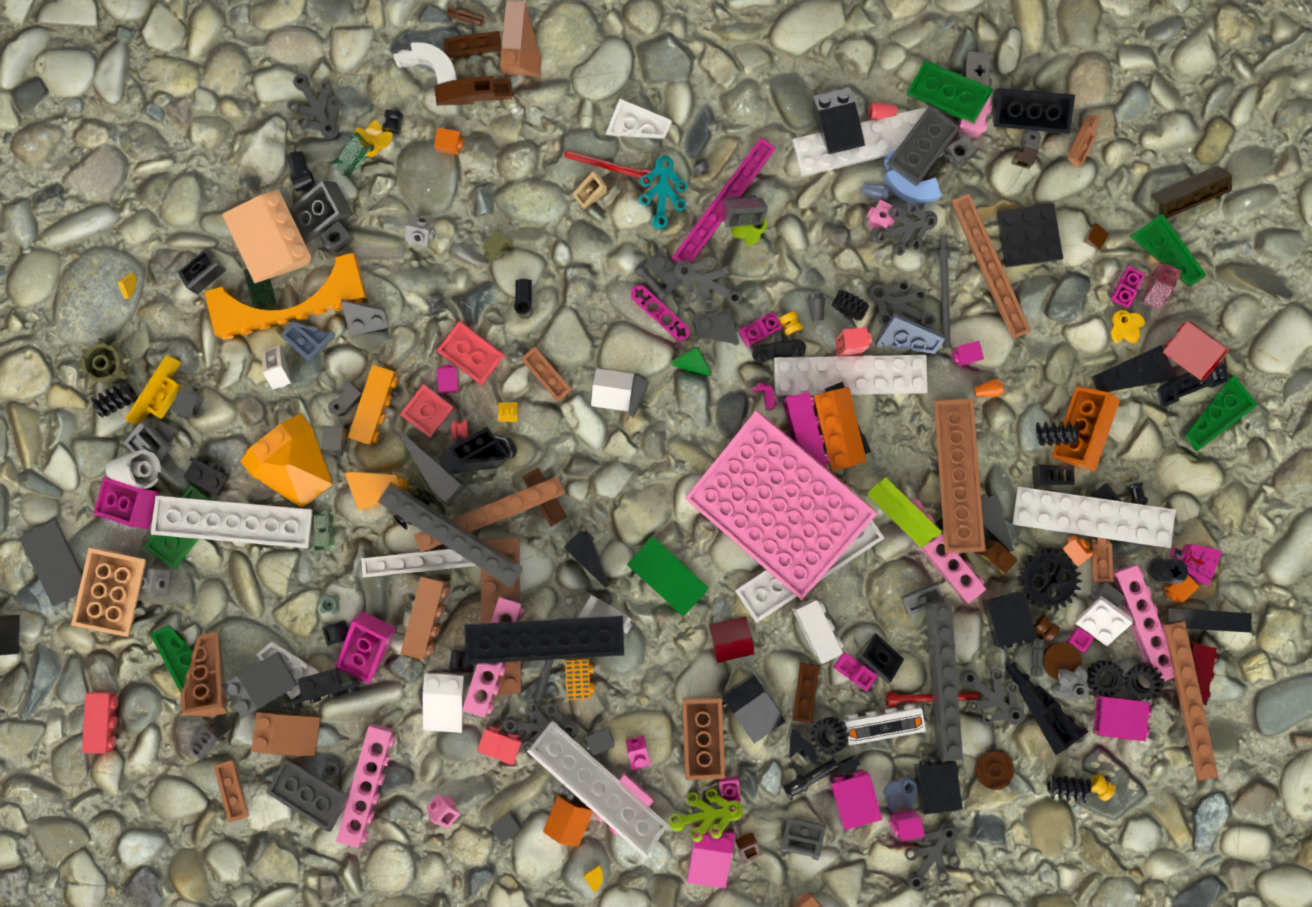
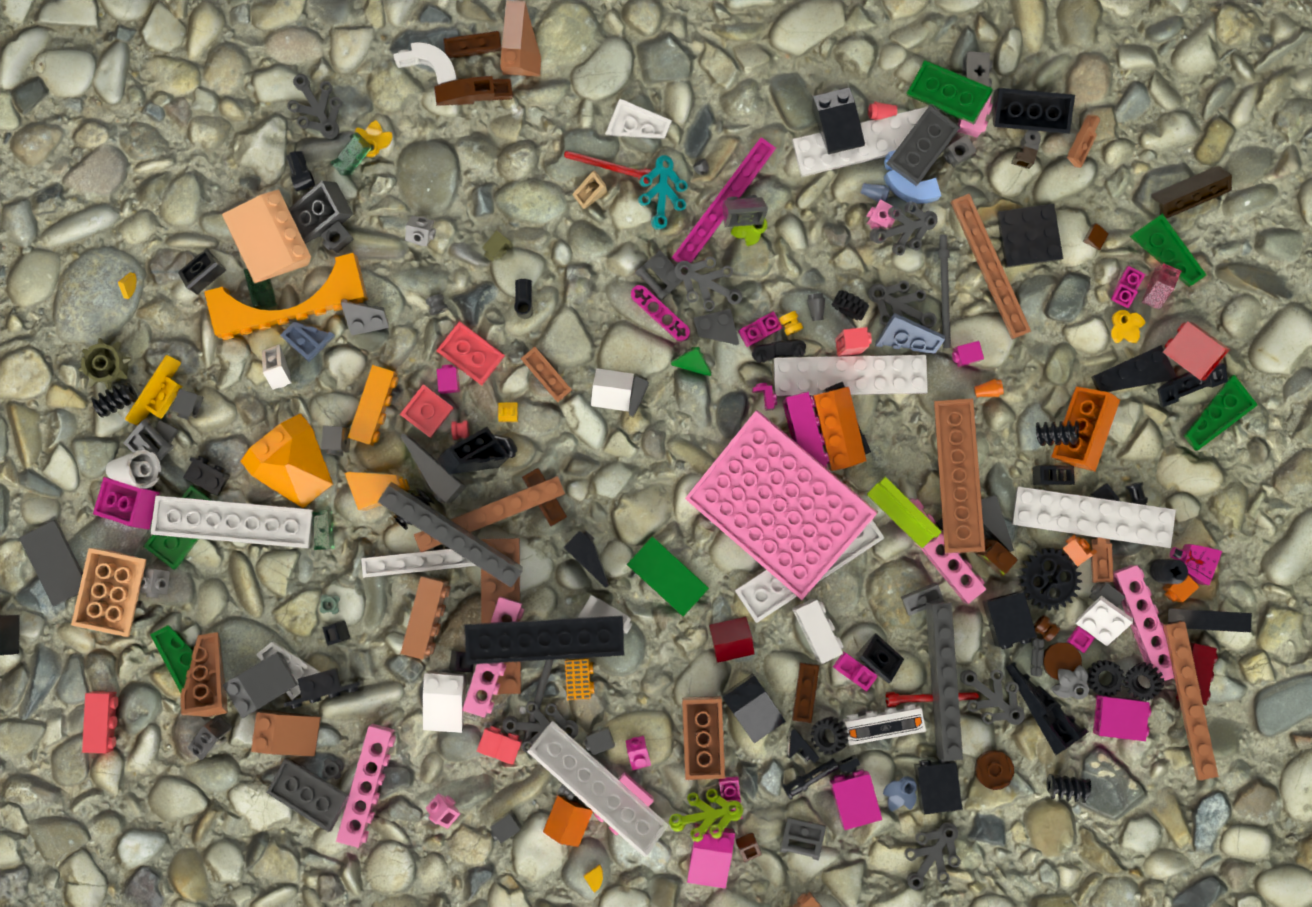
(231, 790): nougat plate -> none
(346, 400): dark grey leg -> none
(365, 646): dark pink slope -> none
(392, 121): black wheel -> none
(448, 141): orange brick -> none
(465, 16): reddish brown axle -> none
(906, 825): dark pink brick -> none
(1101, 787): yellow wheel -> none

